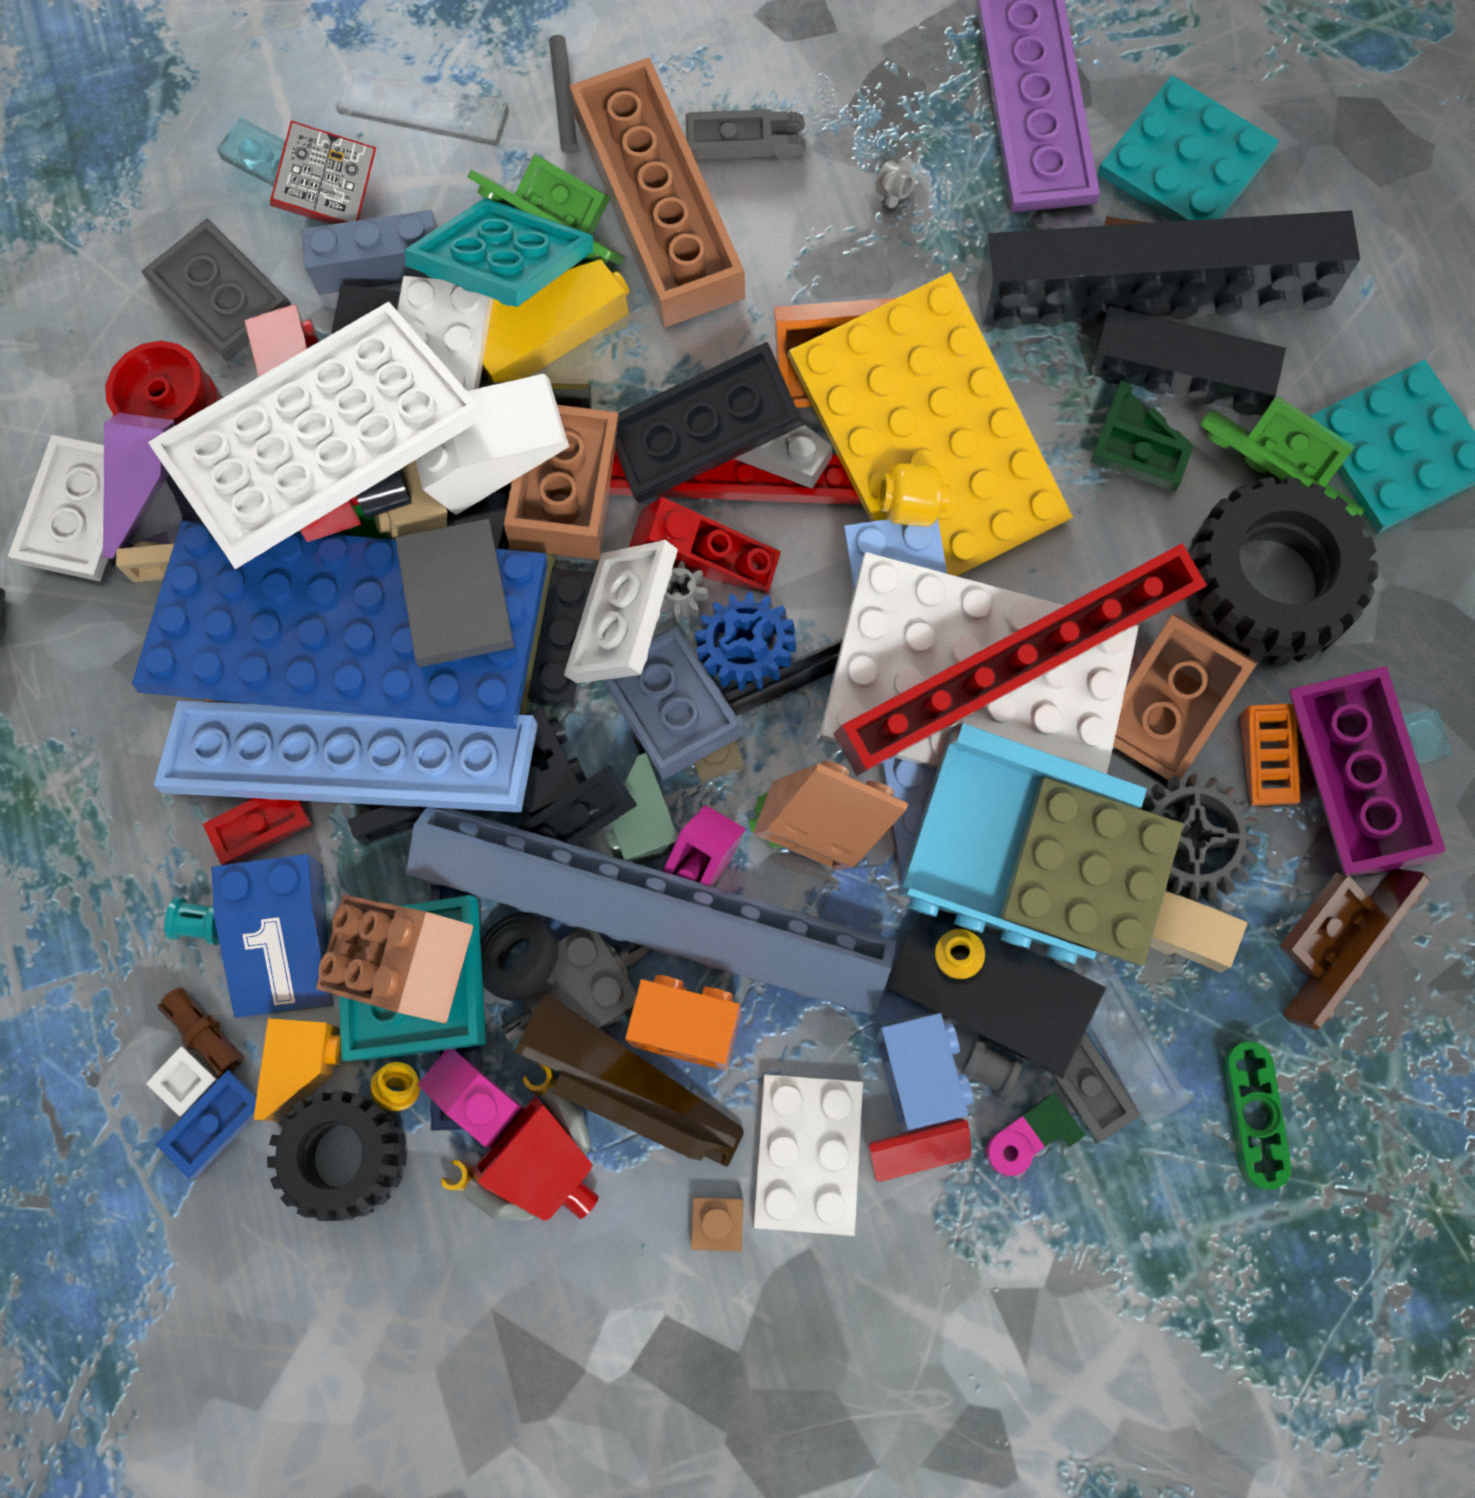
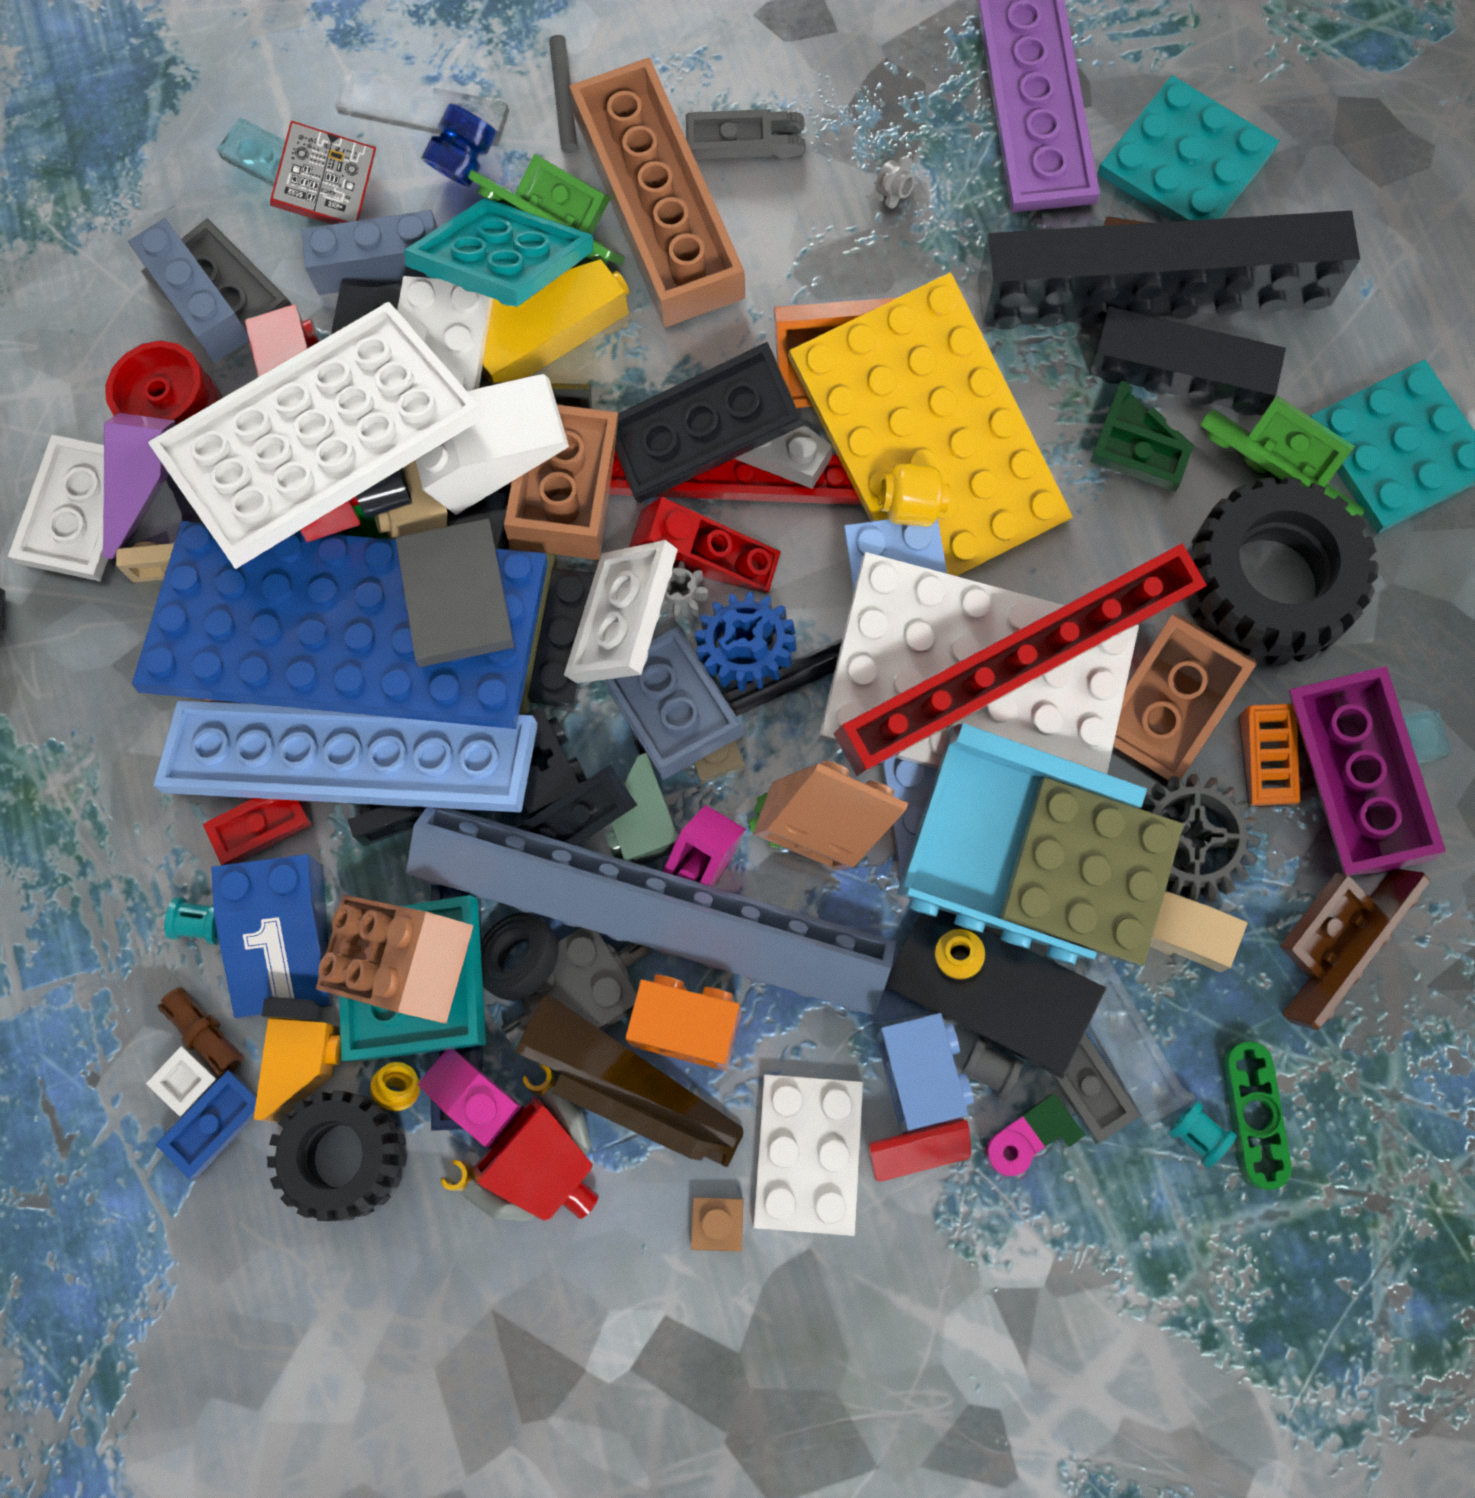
(189, 290): none -> sand blue brick
(291, 1009): none -> black tile
(459, 144): none -> clear blue wheel
(1202, 1134): none -> teal bush

